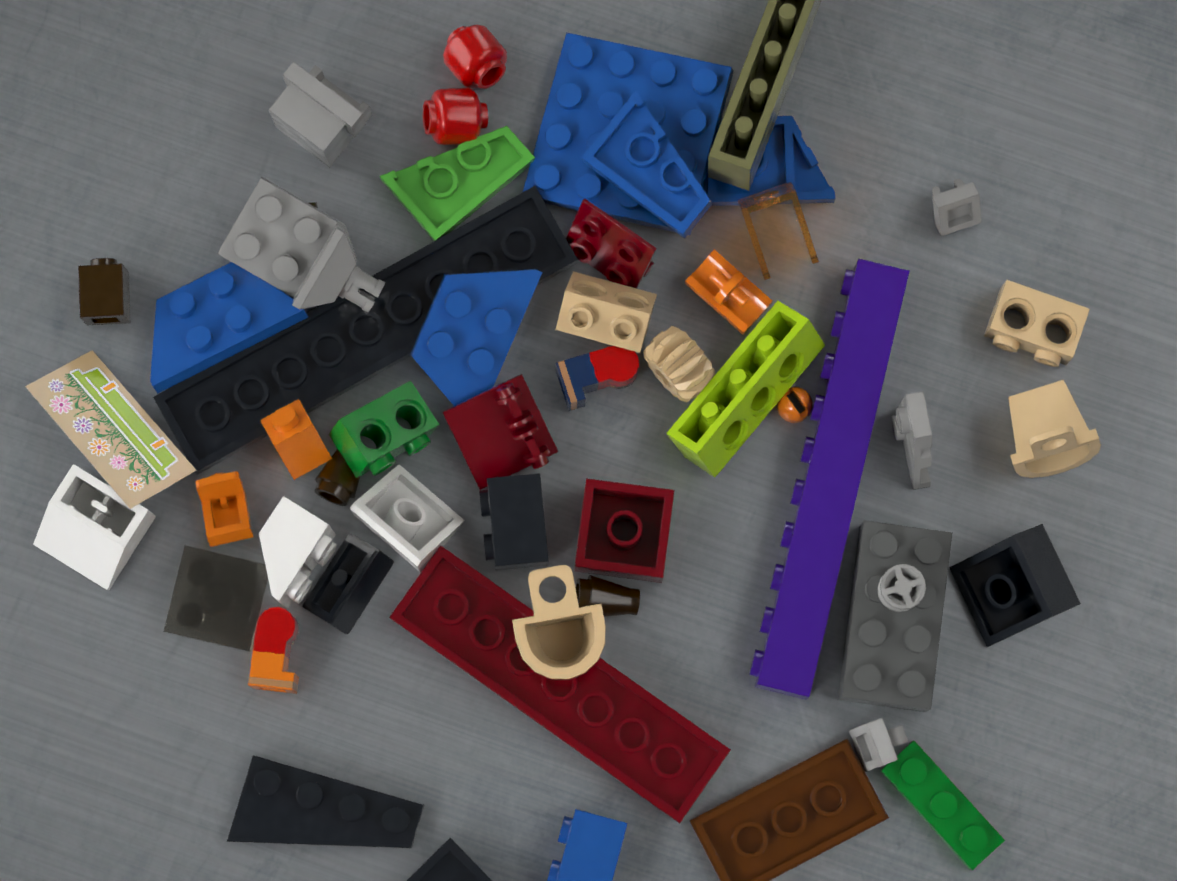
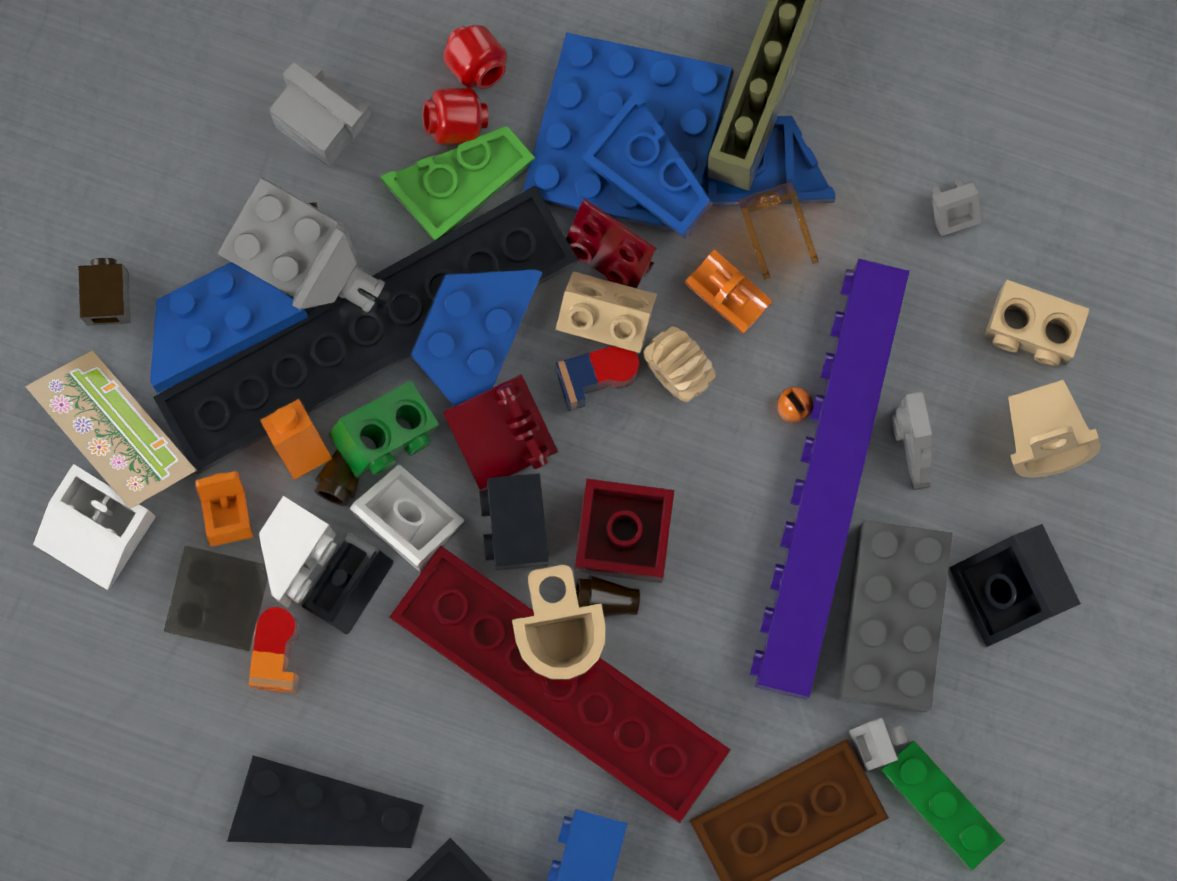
(746, 388): lime brick -> none
(909, 585): light grey wheel -> none

